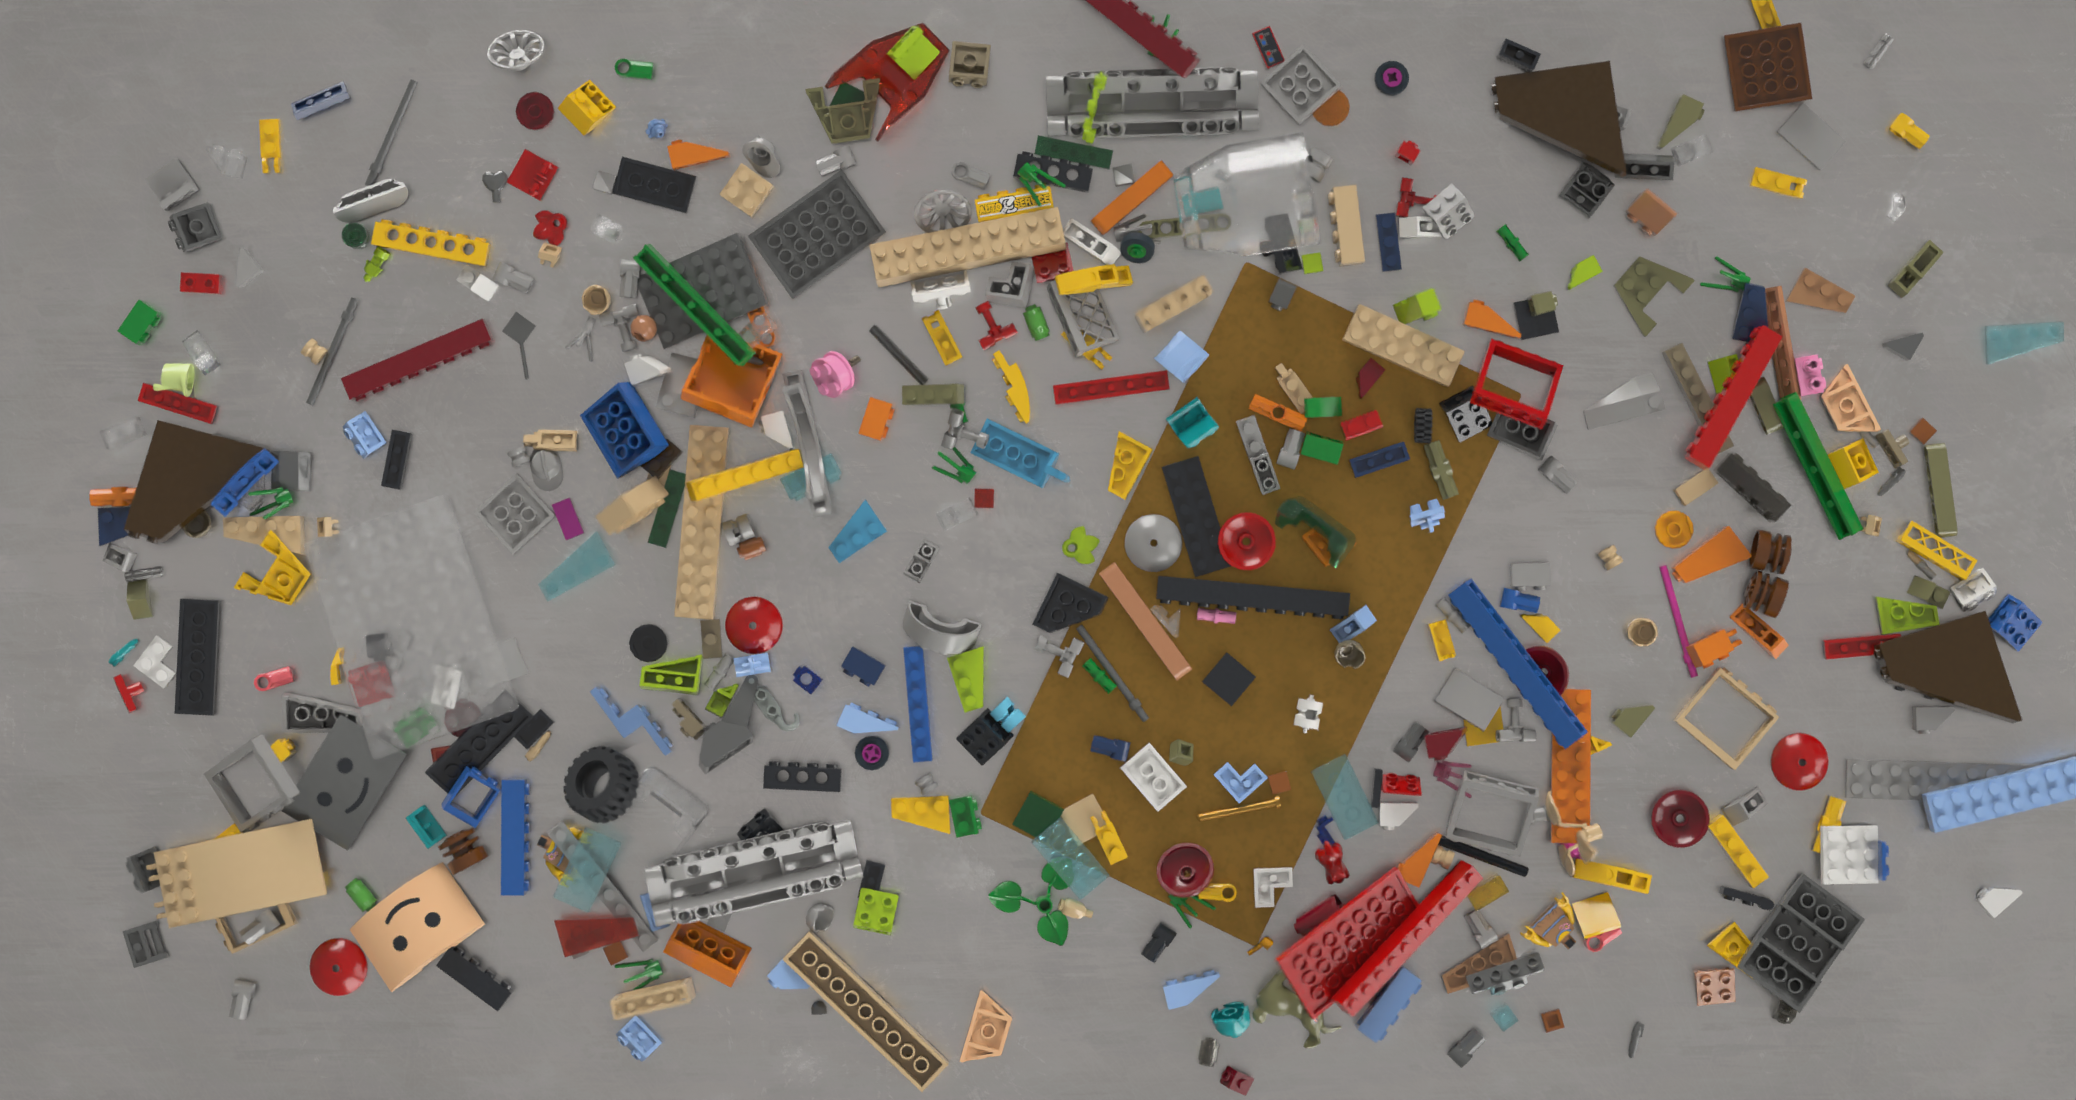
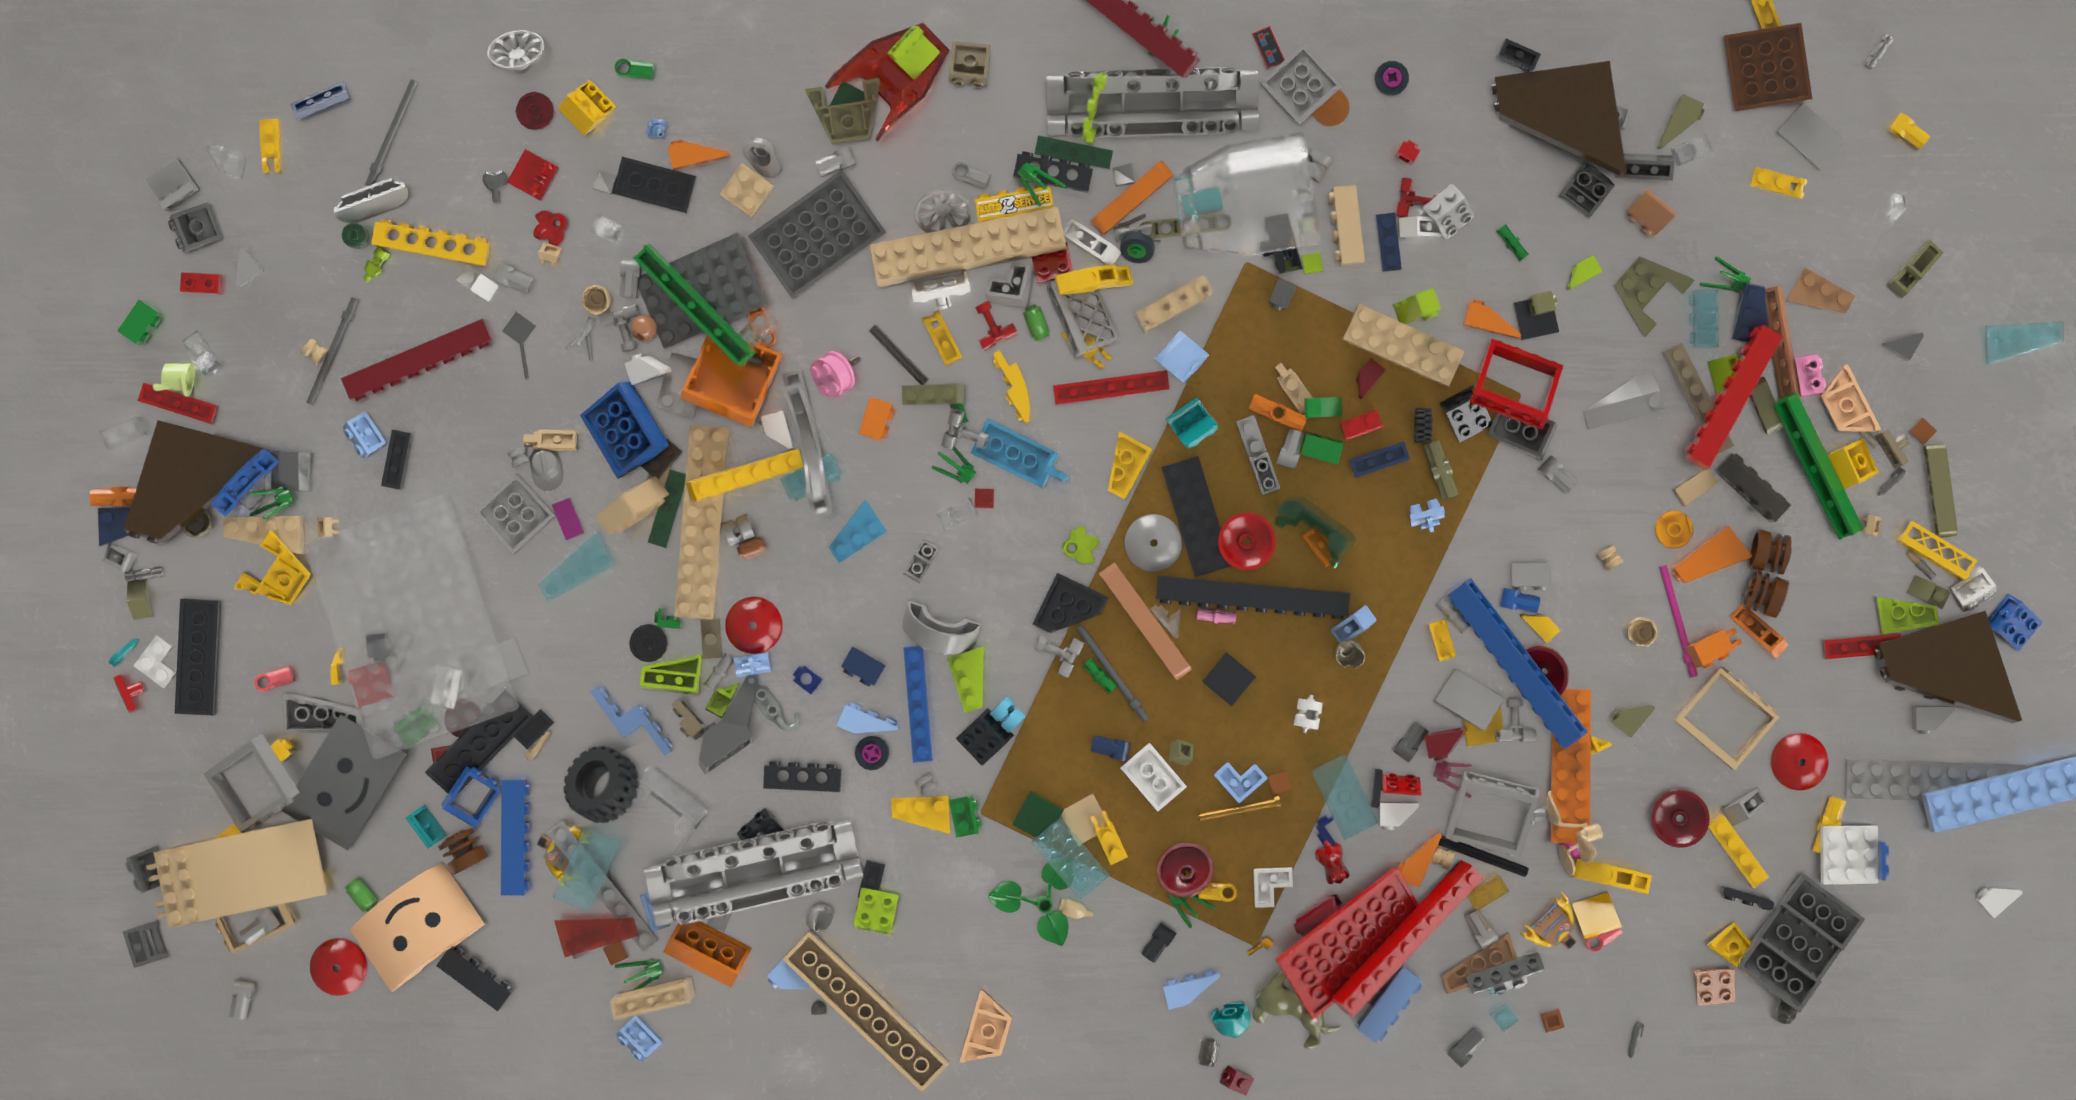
(670, 622): none -> green bracket
(1704, 318): none -> clear light blue brick

